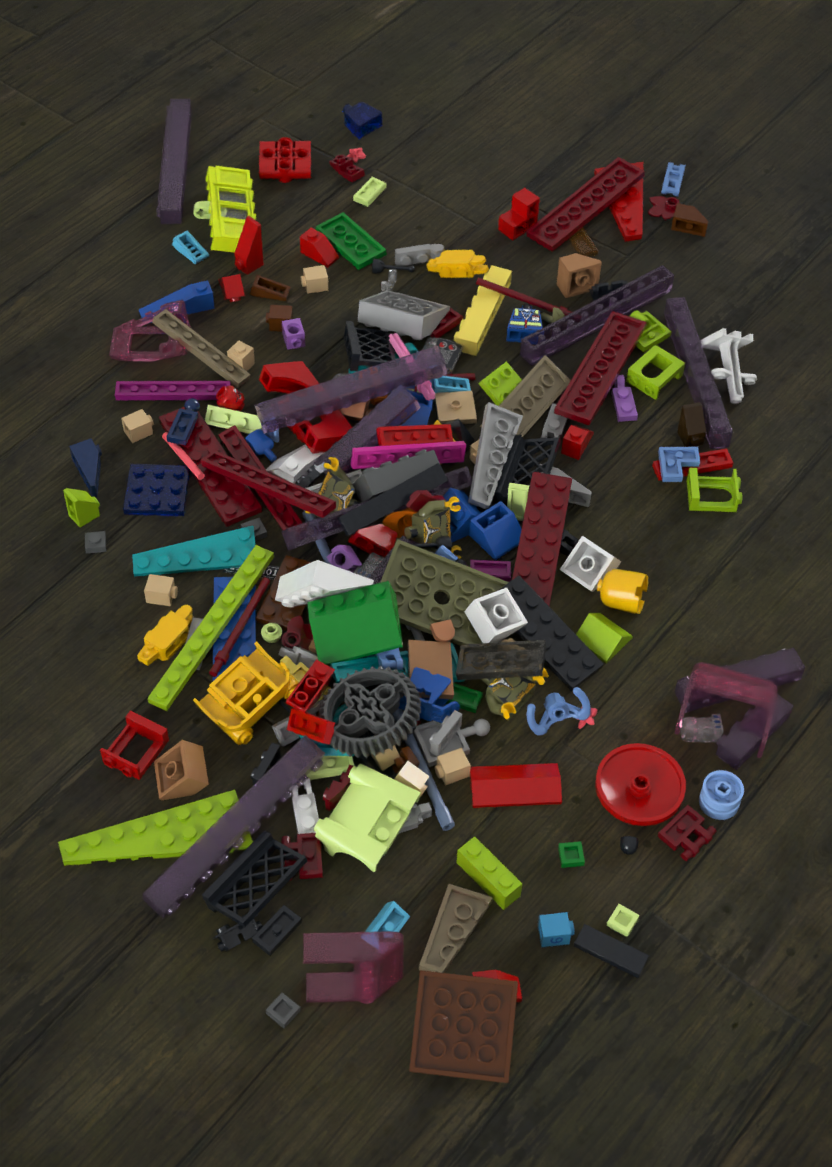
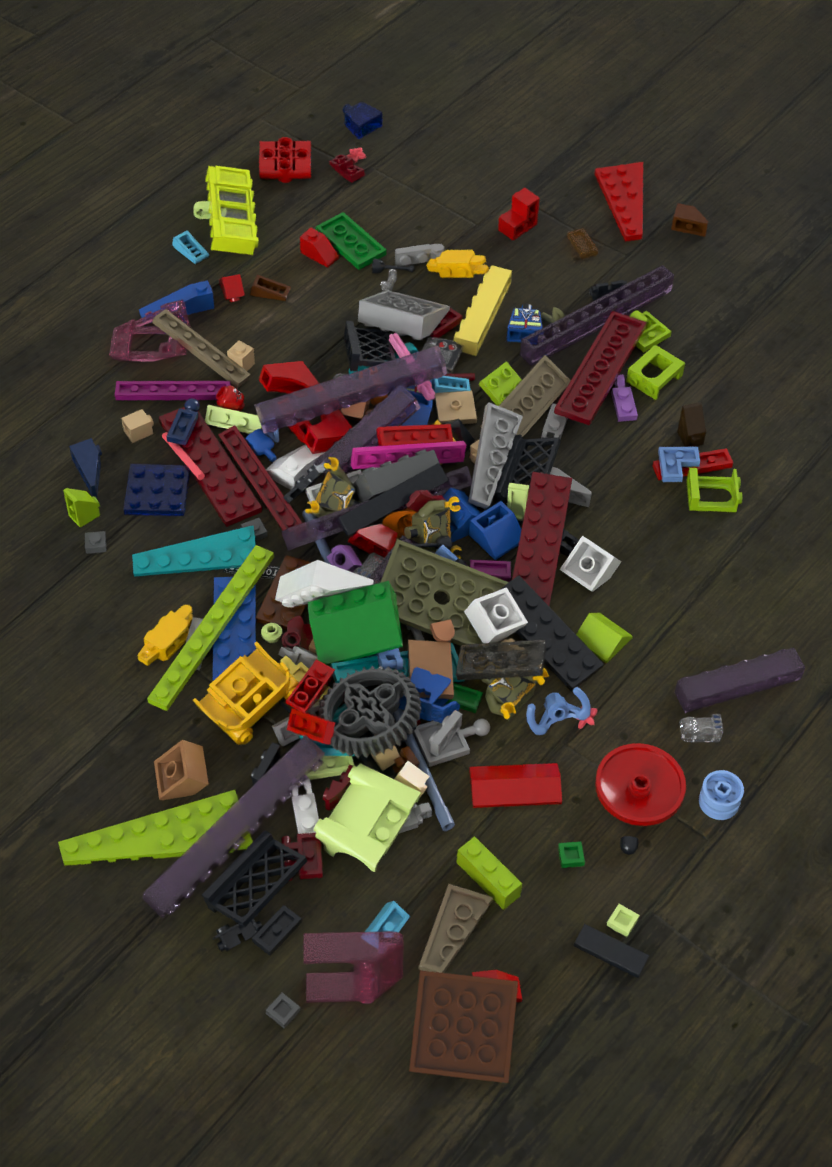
(144, 727): red panel -> none
(160, 590): tan brick -> none
(174, 162): clear purple brick -> none
(223, 655): dark red bar -> none
(249, 247): red slope -> none
(269, 484): dark red plate -> none
(278, 314): reddish brown brick -> none
(293, 333): medium lavender brick -> none
(315, 279): tan brick -> none
(369, 191): yellowish green plate -> none
(452, 766): tan brick -> none
(519, 296): dark red bar -> none
(555, 929): dark azure brick -> none
(576, 441): red slope -> none
(577, 274): medium nougat slope -> none
(585, 204): dark red plate -> none
(623, 590): yellow cylinder -> none
(663, 207): dark red plate -> none
(673, 178): medium blue plate -> none
(681, 828): dark red plate -> none
(698, 372): clear purple brick -> none
(728, 346): white piece -> none
(733, 686): clear pink windscreen -> none
(747, 734): clear purple brick -> none

